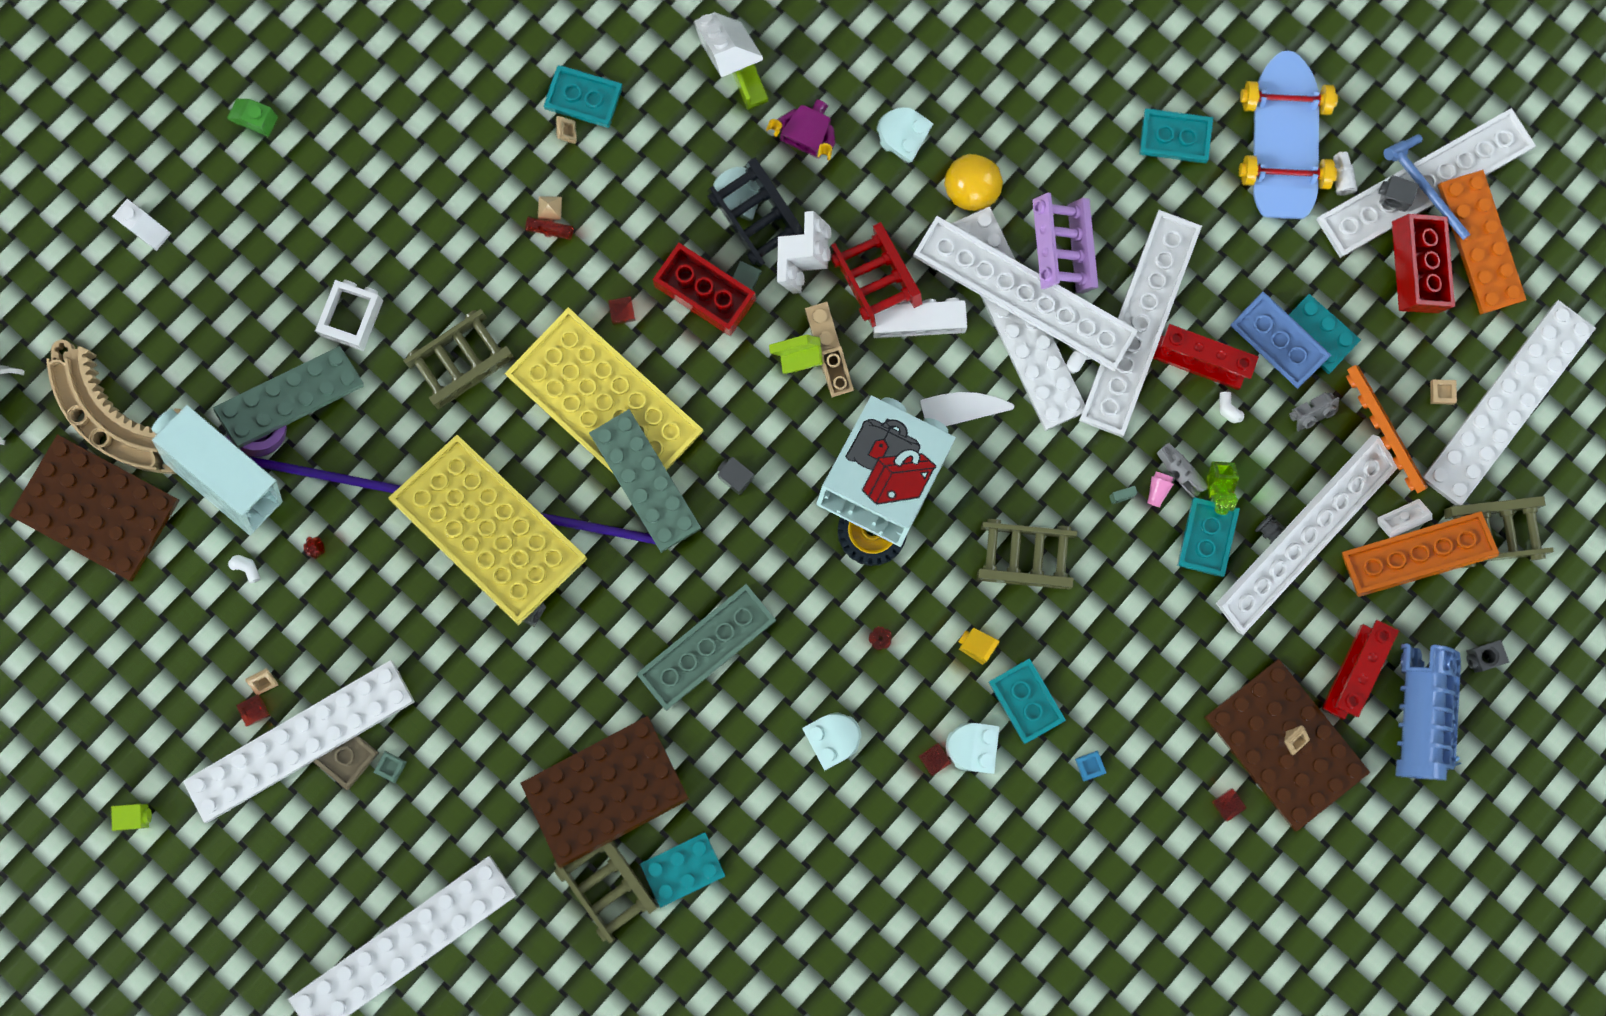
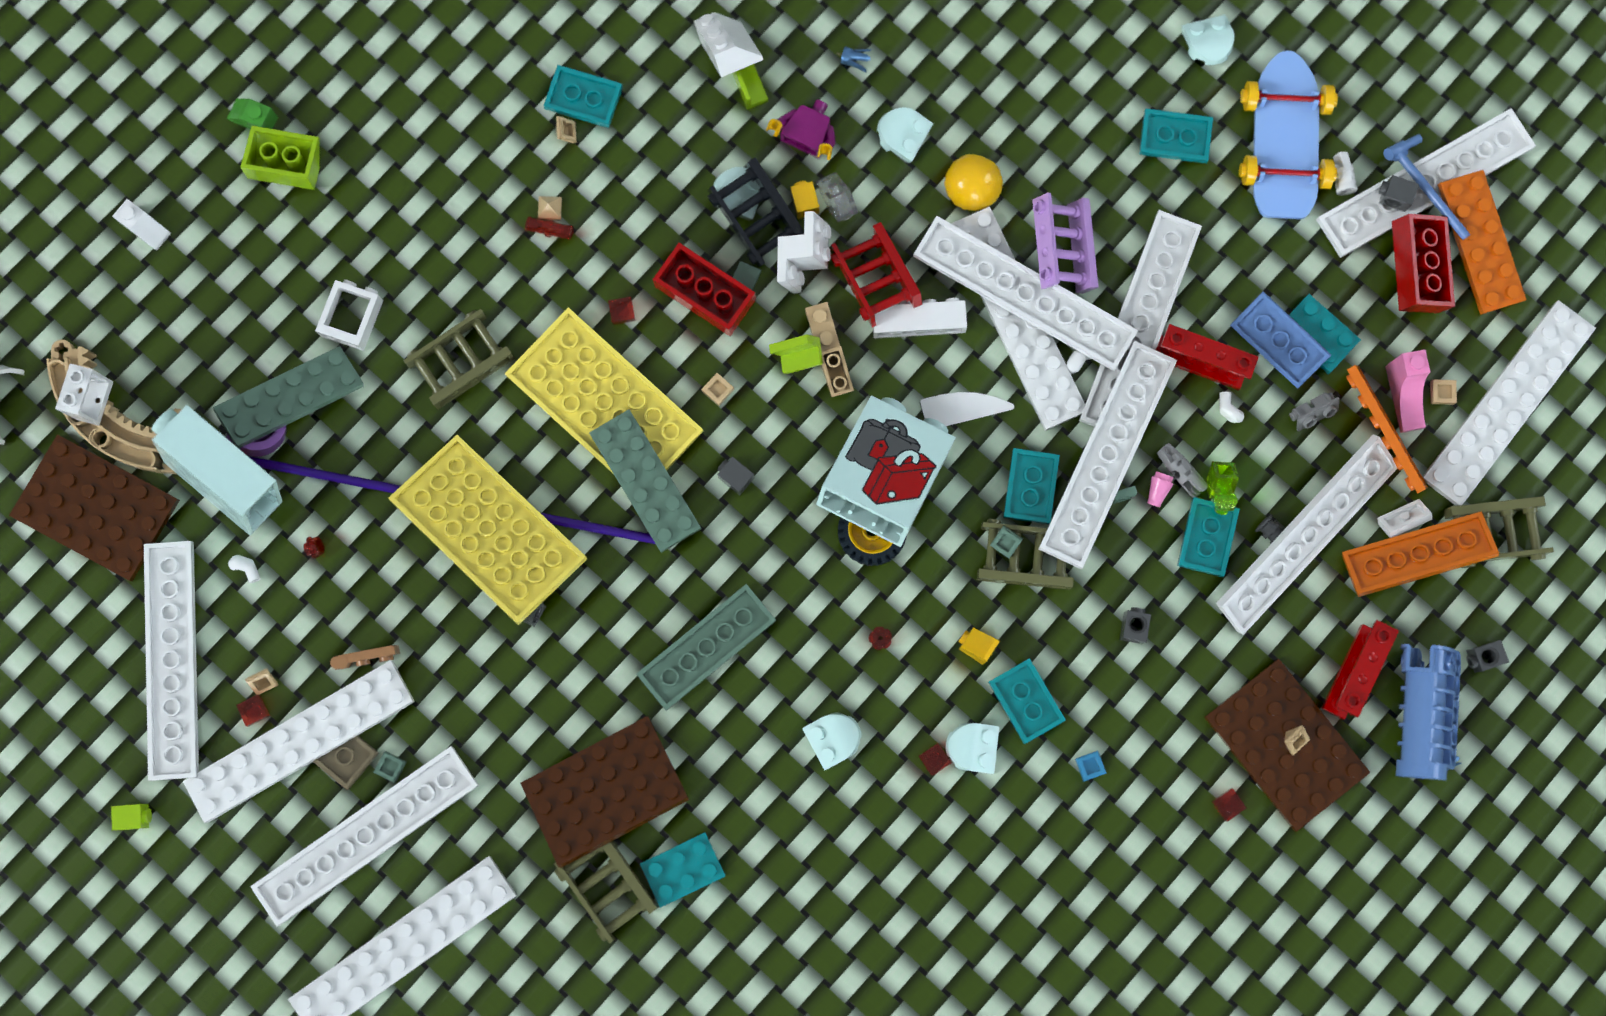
(83, 405): none -> white window
(171, 660): none -> white plate
(282, 157): none -> lime slope
(363, 657): none -> medium nougat hinge
(364, 836): none -> white plate
(717, 389): none -> tan plate
(804, 198): none -> yellow brick
(837, 197): none -> clear slope
(854, 54): none -> flat silver piece
(1006, 541): none -> sand green tile
(1031, 486): none -> teal plate
(1107, 455): none -> white plate
(1128, 633): none -> dark grey brick
(1209, 39): none -> light aqua slope
(1406, 381): none -> bright pink arch

